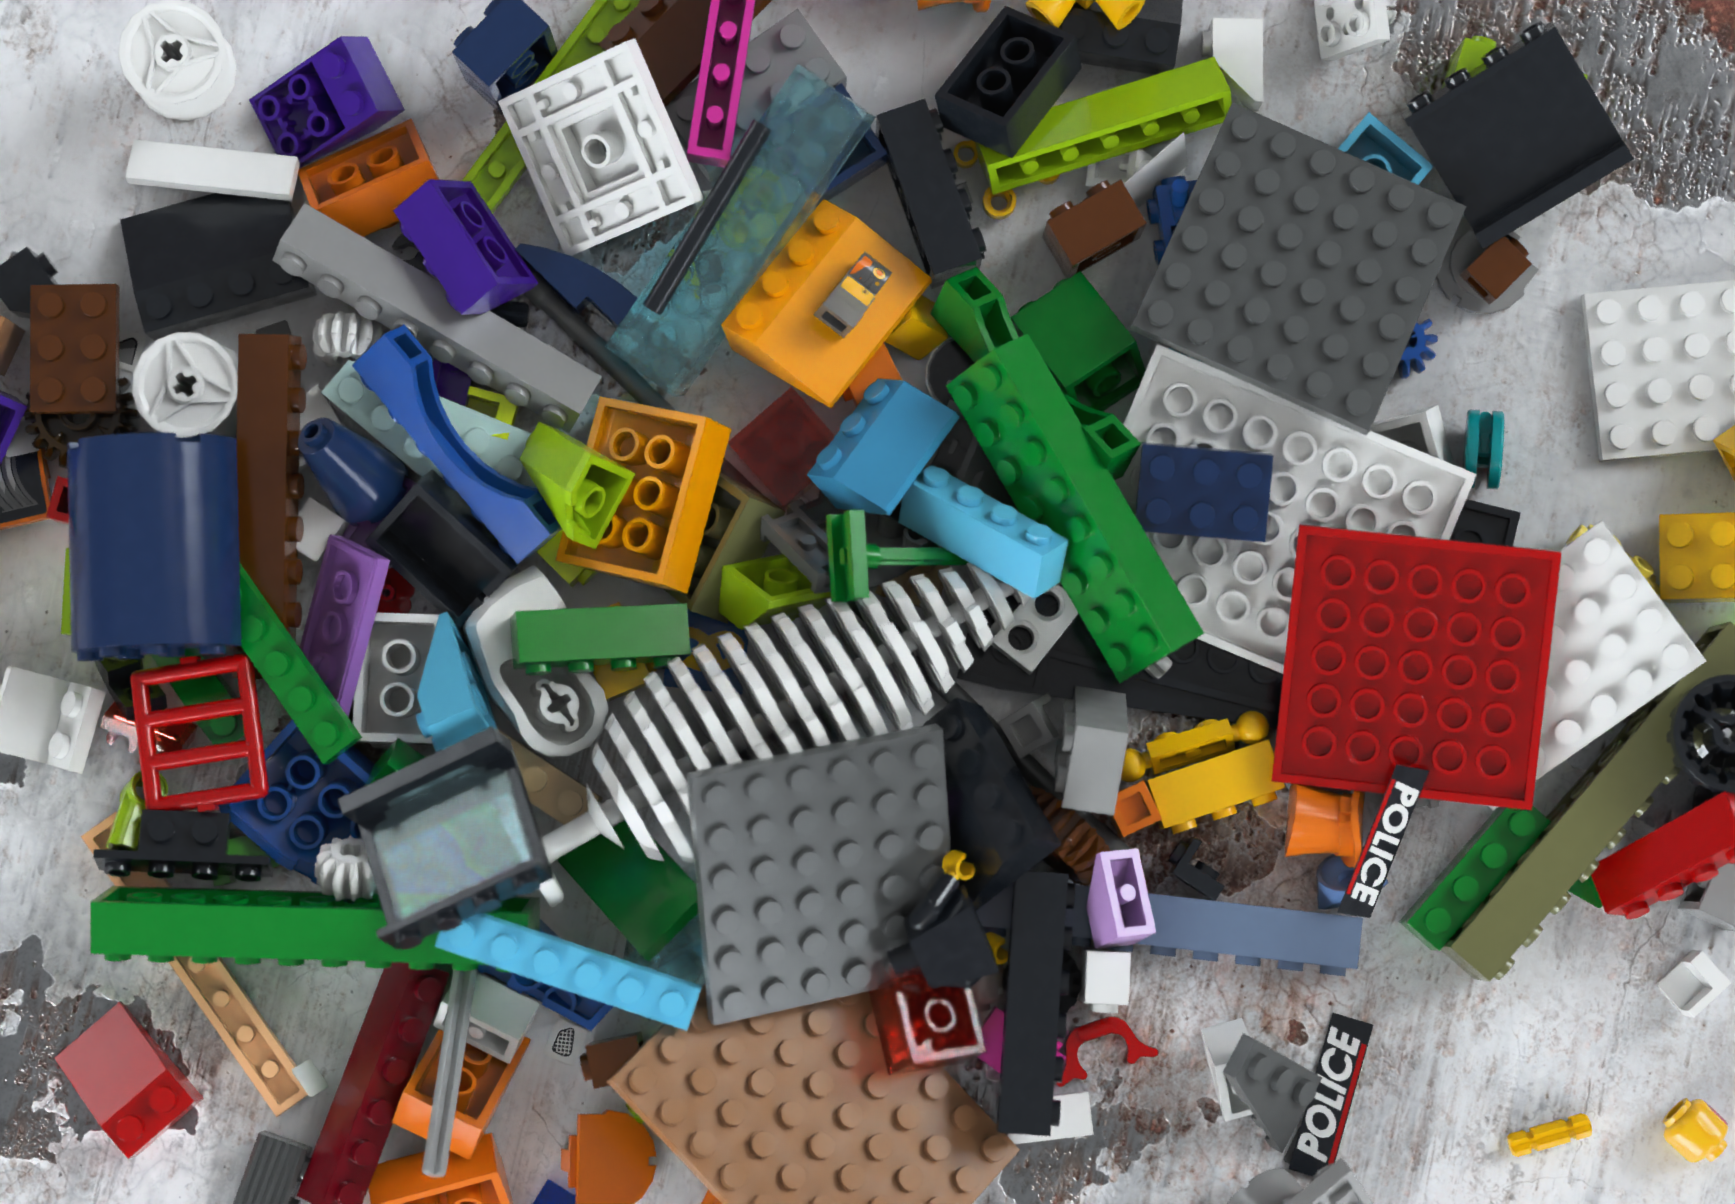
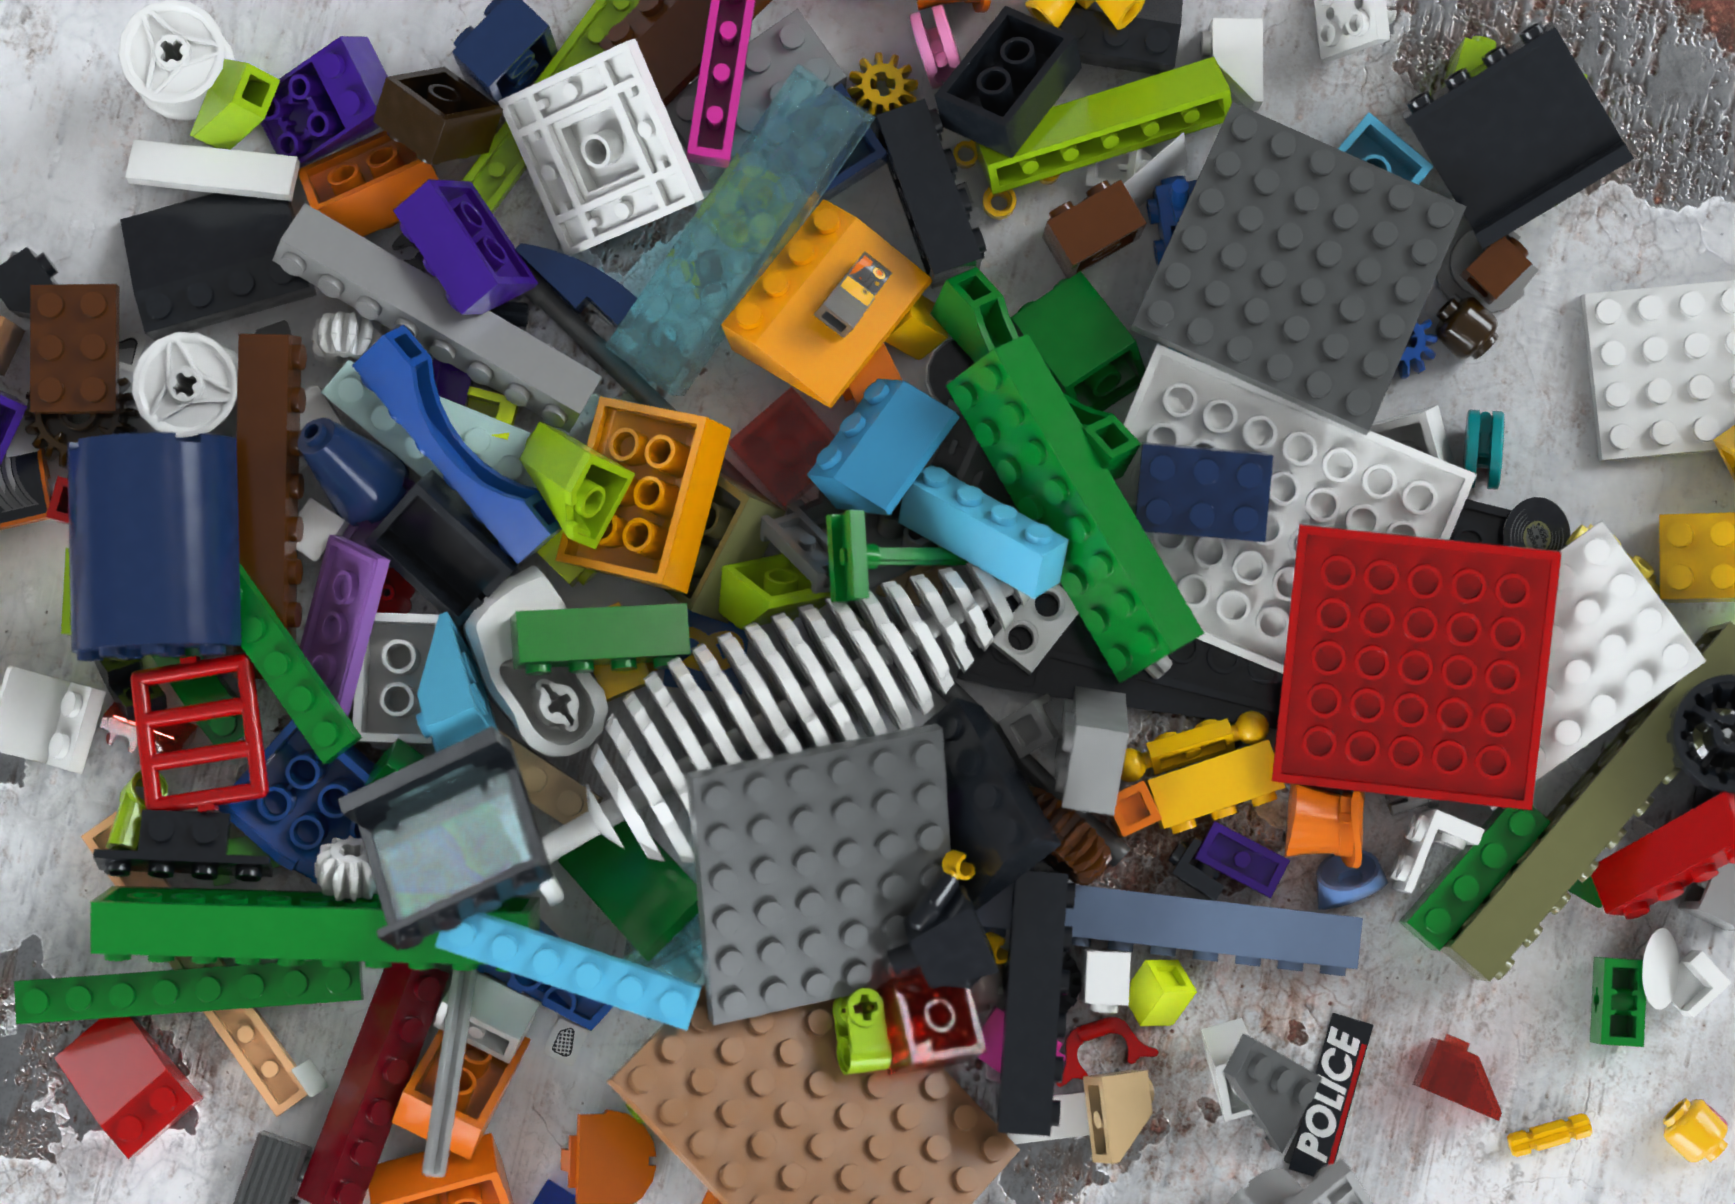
(185, 991): none -> green plate
(234, 104): none -> lime slope
(437, 115): none -> dark brown brick
(607, 1056): reddish brown brick -> none
(707, 217): black piece -> none
(861, 1036): none -> lime piece
(893, 78): none -> yellow gear
(936, 46): none -> bright pink head
(1117, 1111): none -> tan slope
(1119, 900): lavender slope -> none
(1160, 992): none -> neon yellow panel
(1242, 859): none -> dark purple plate
(1383, 841): sticker -> none
(1421, 832): none -> white bracket
(1457, 1076): none -> clear red slope
(1466, 327): none -> dark brown head
(1537, 525): none -> black sticker
(1618, 1002): none -> green brick
(1660, 969): none -> white sticker

